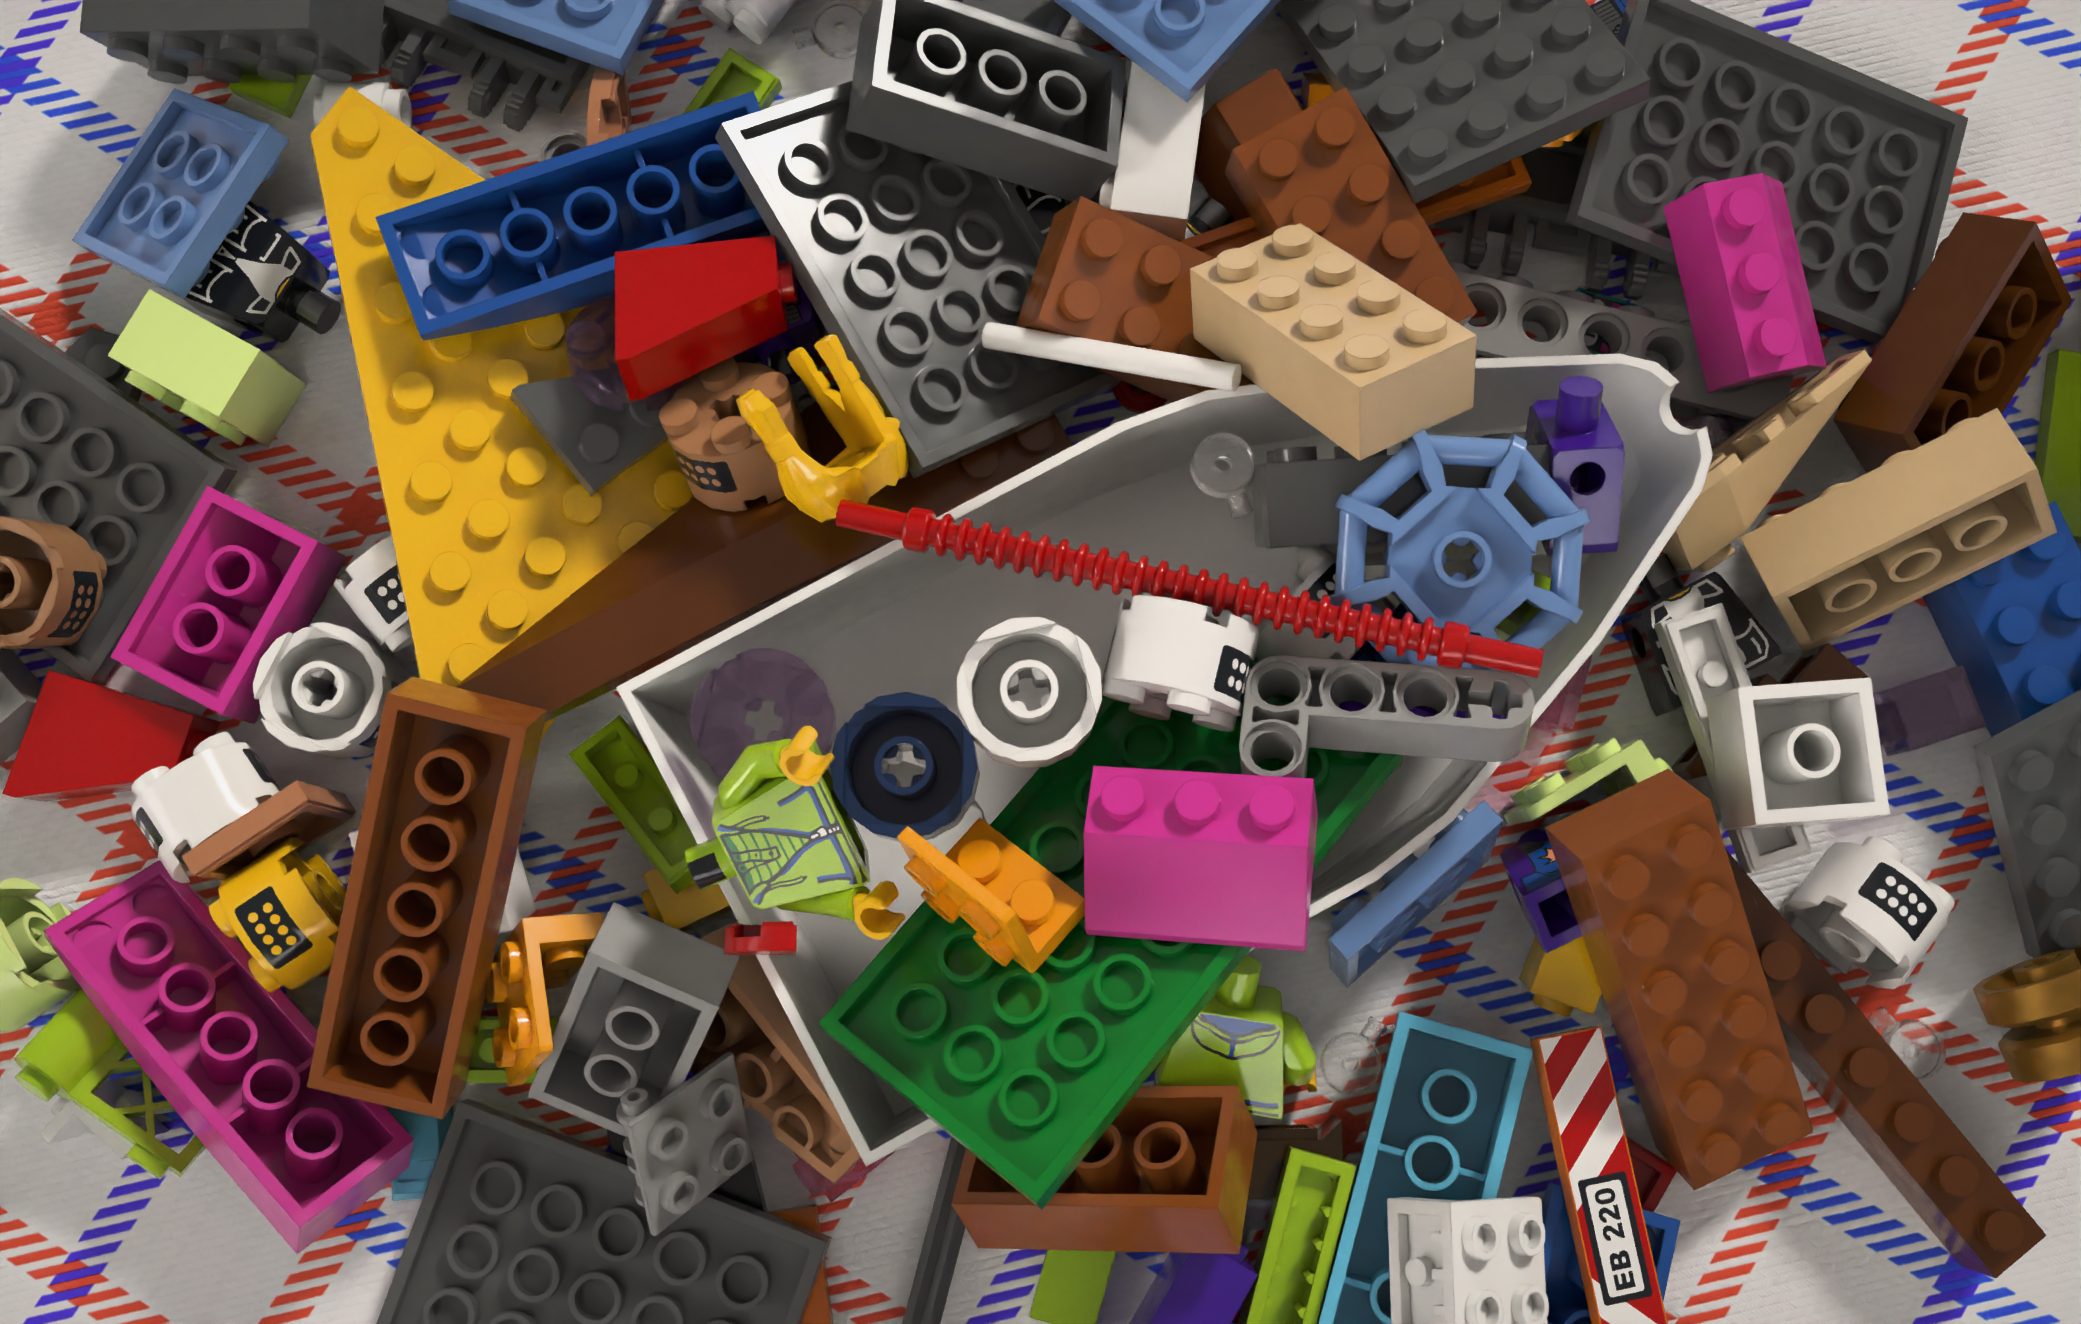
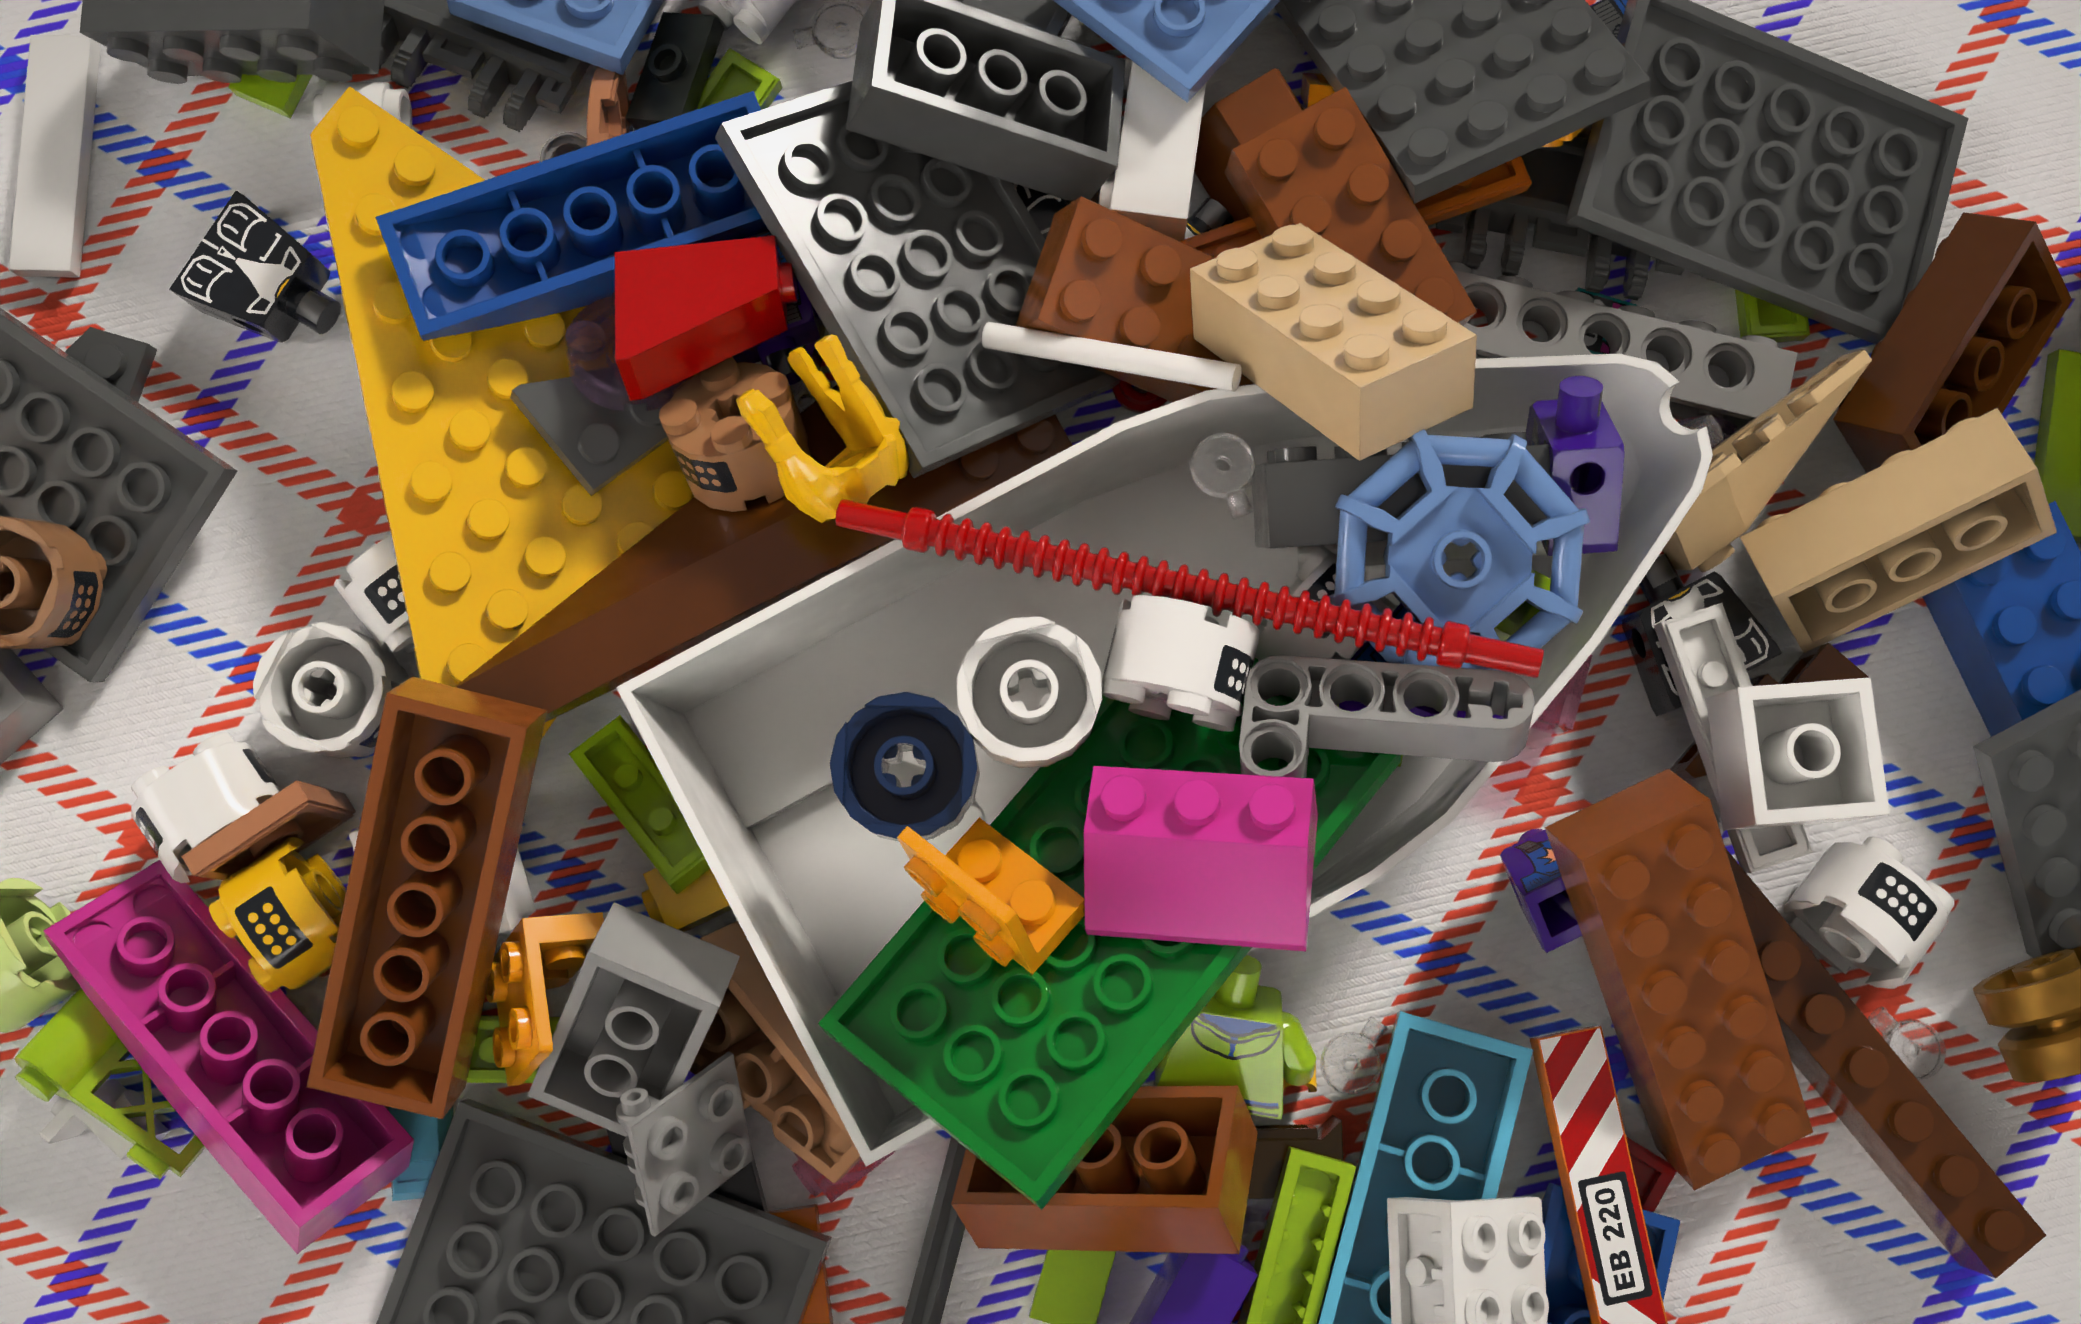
(54, 156): none -> white tile
(98, 740): red slope -> none
(181, 191): medium blue plate -> none
(205, 372): yellowish green brick -> none
(223, 601): dark pink slope -> none
(675, 68): none -> pearl dark grey plate
(741, 687): clear purple plate -> none
(764, 939): red tile -> none
(792, 838): torso -> none
(1411, 892): medium blue plate -> none
(1561, 978): yellow brick -> none
(1608, 764): yellowish green bracket -> none
(1744, 282): dark pink slope -> none
(1926, 711): clear purple brick -> none

